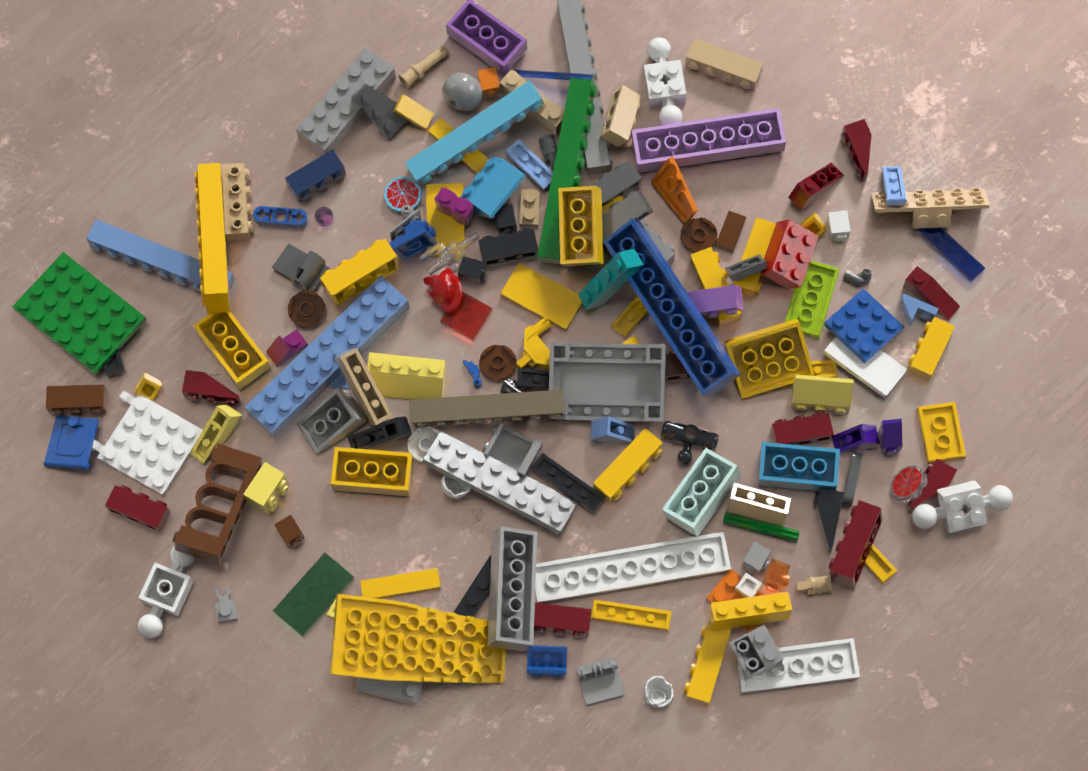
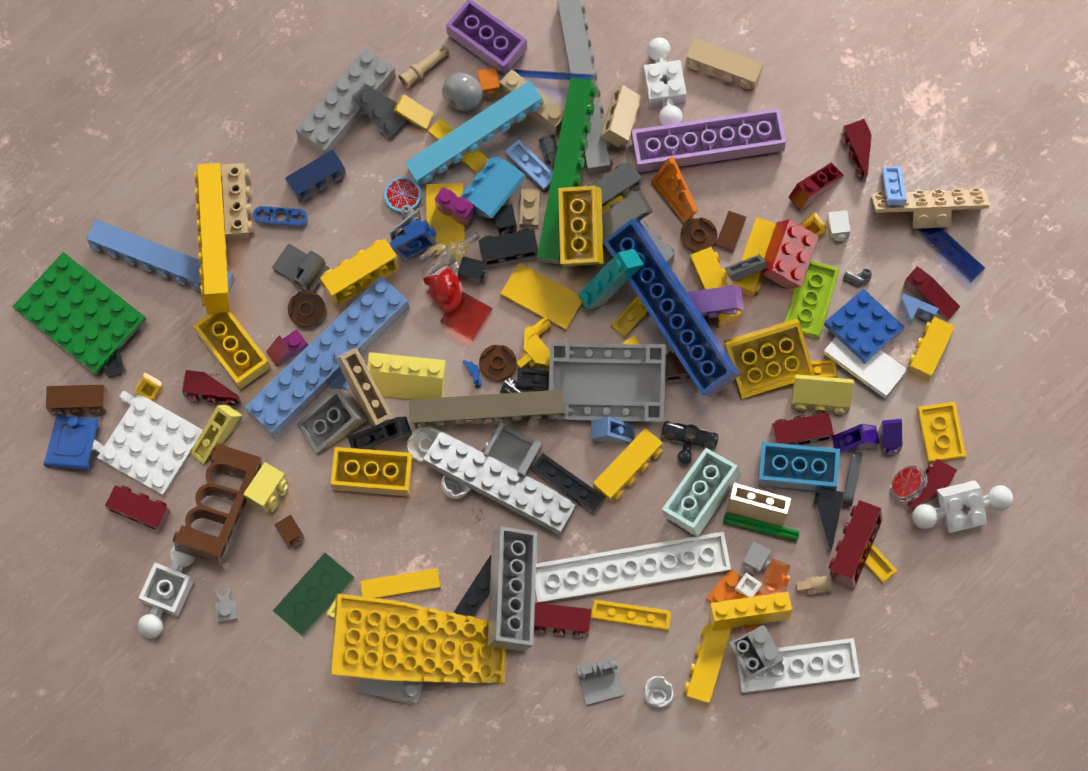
(323, 216): clear purple tile -> none
(547, 660): blue bracket -> none

